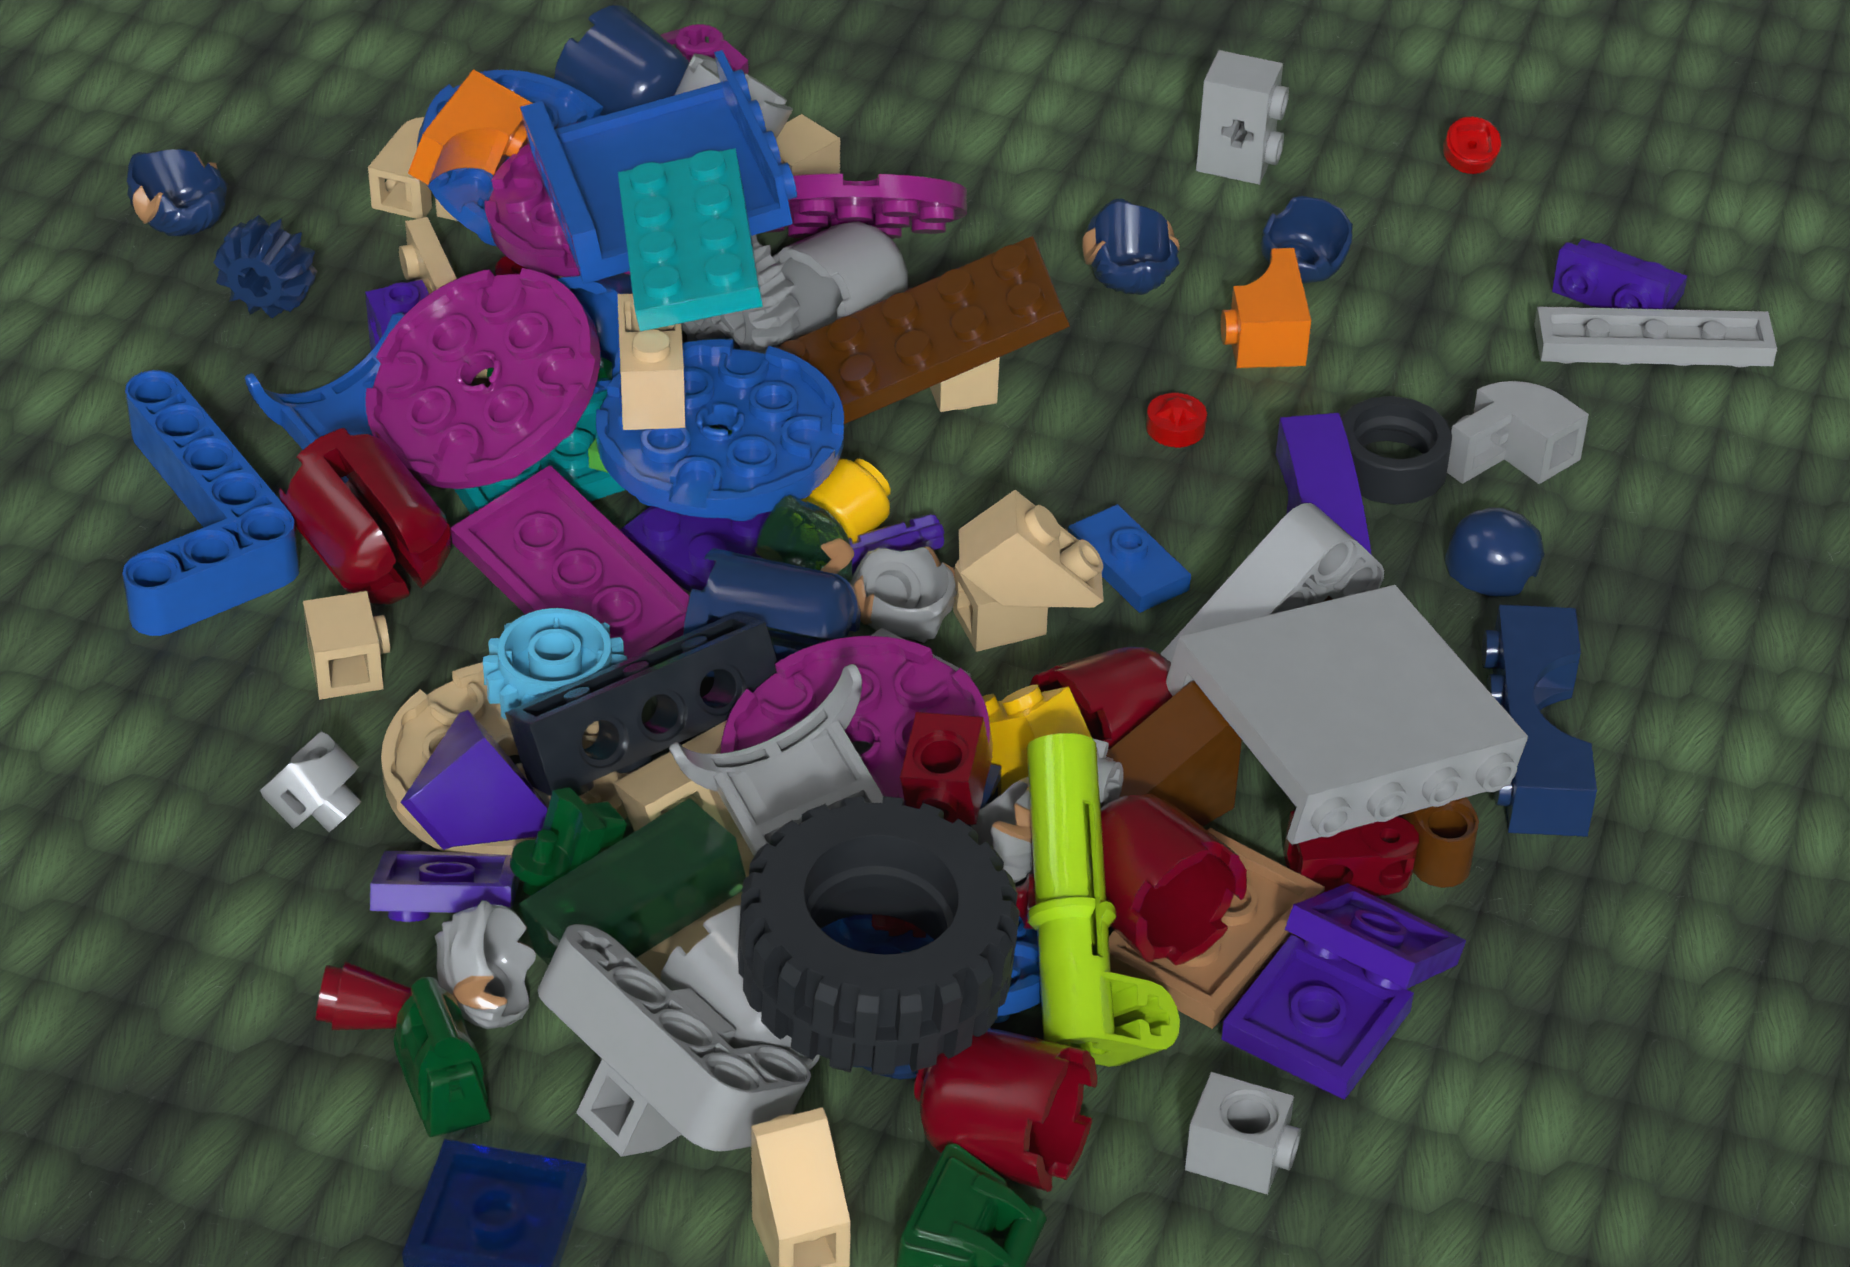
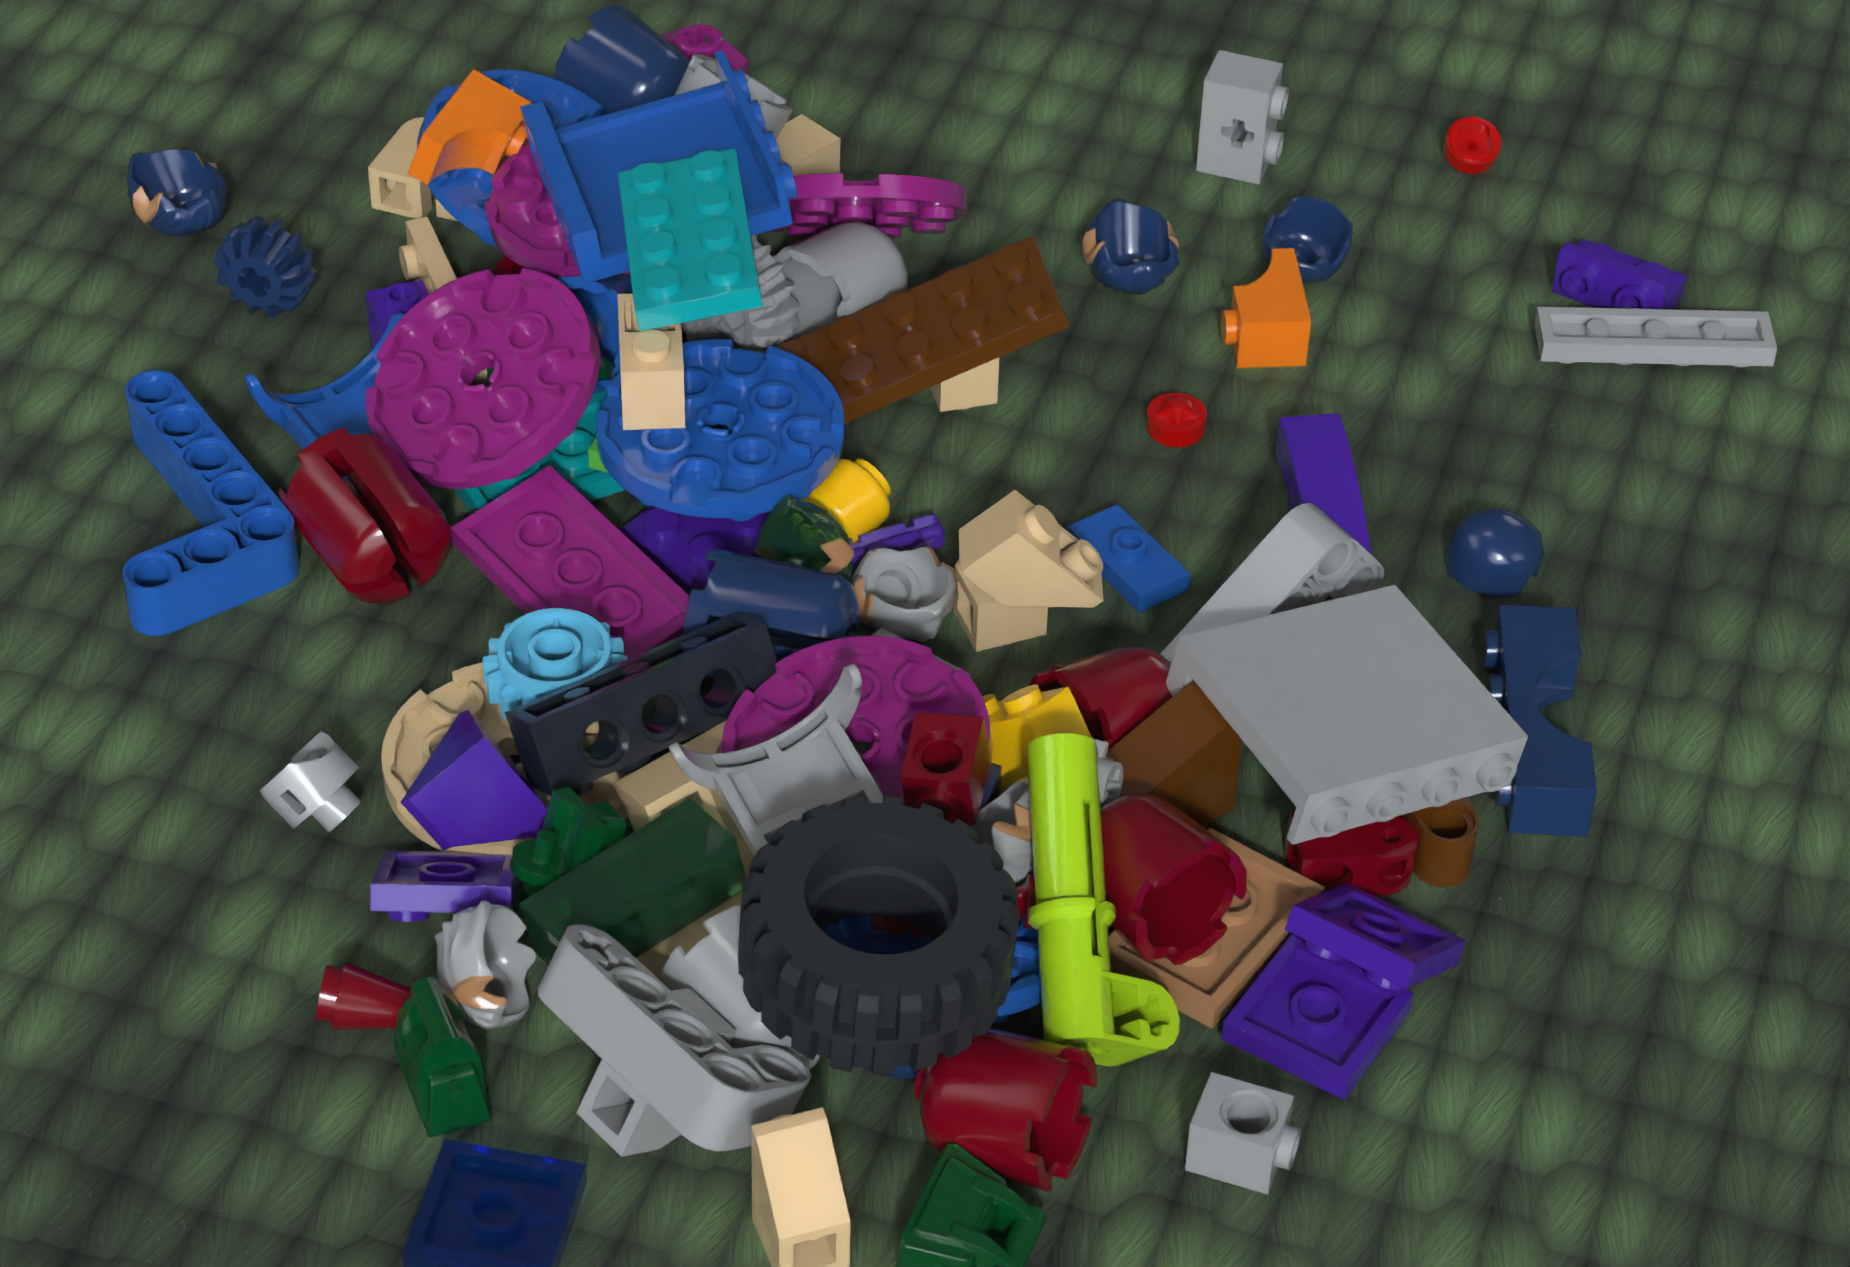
(345, 644): tan brick -> none
(1402, 422): black tyre -> none
(1518, 424): light grey brick -> none

